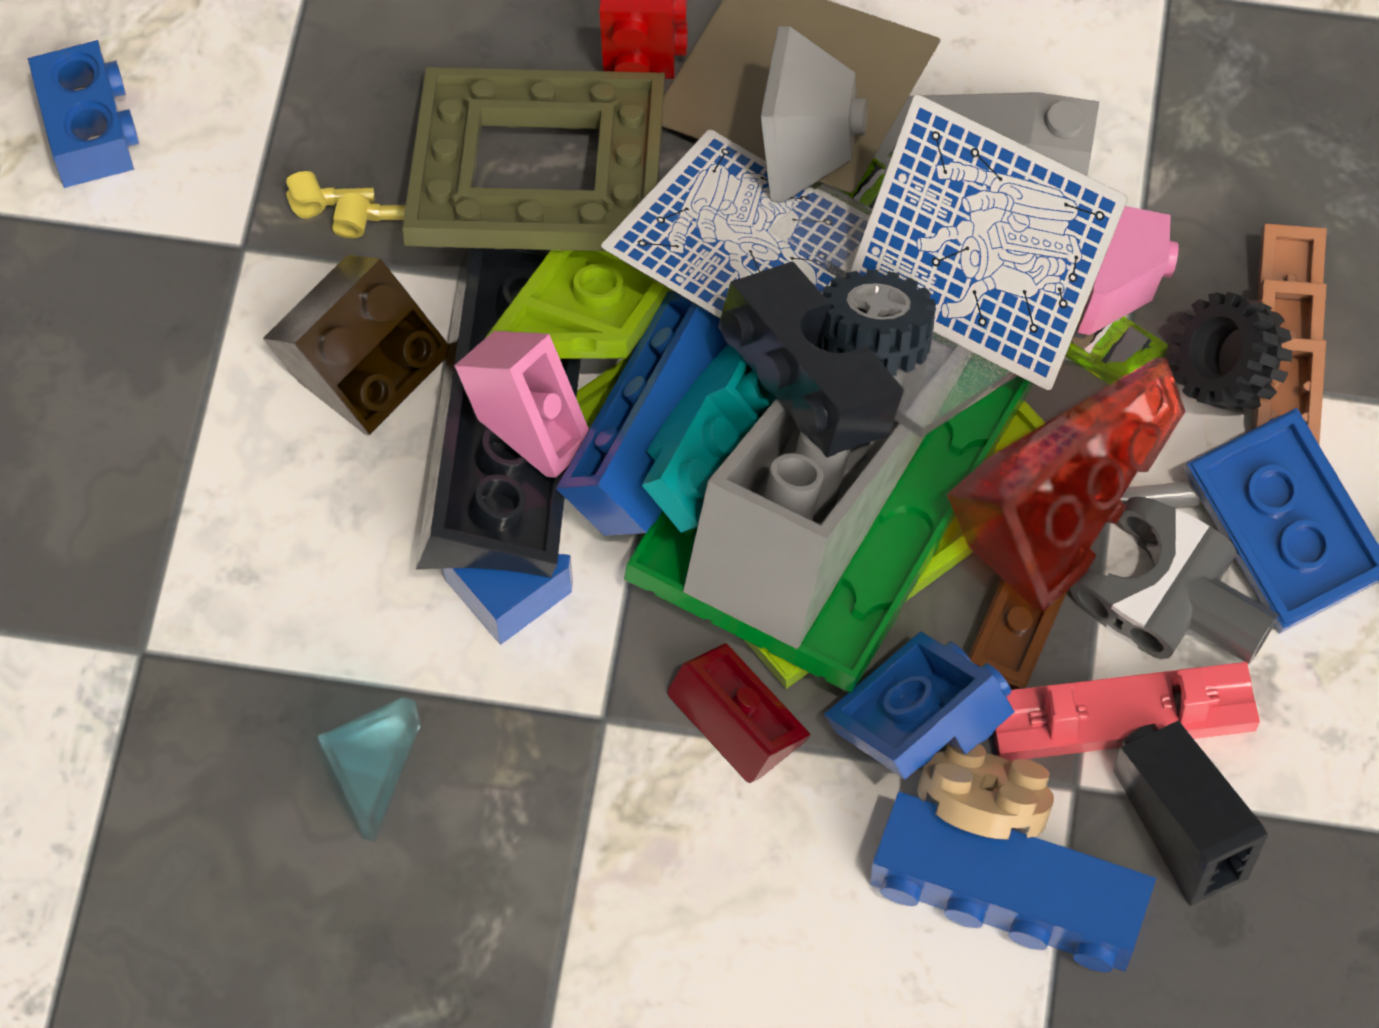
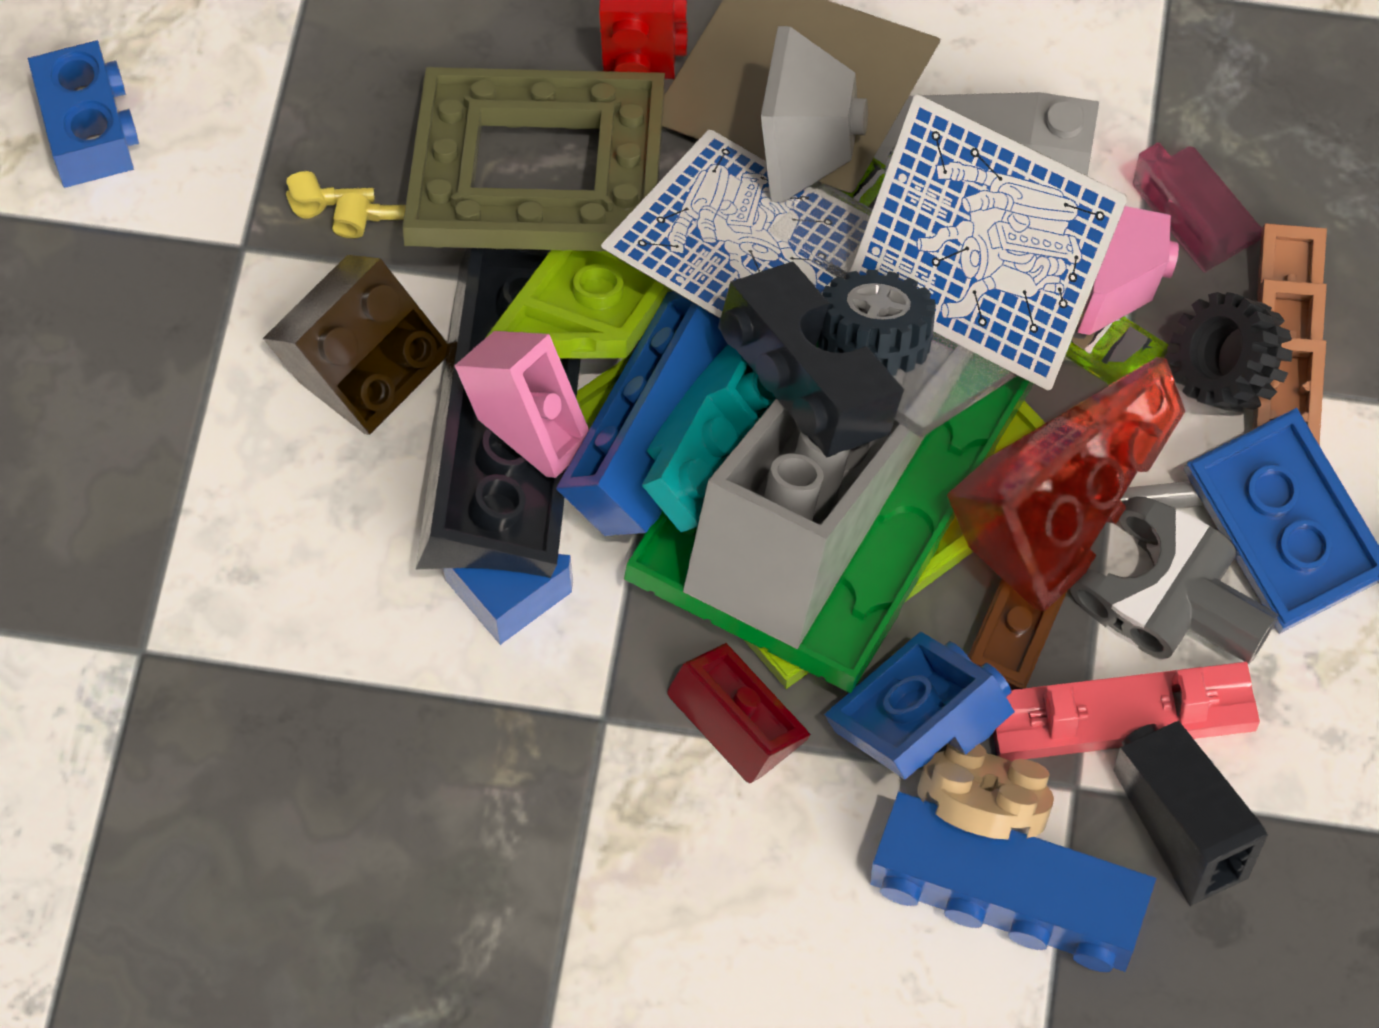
(369, 760): clear light blue slope -> none
(1202, 208): none -> clear pink panel

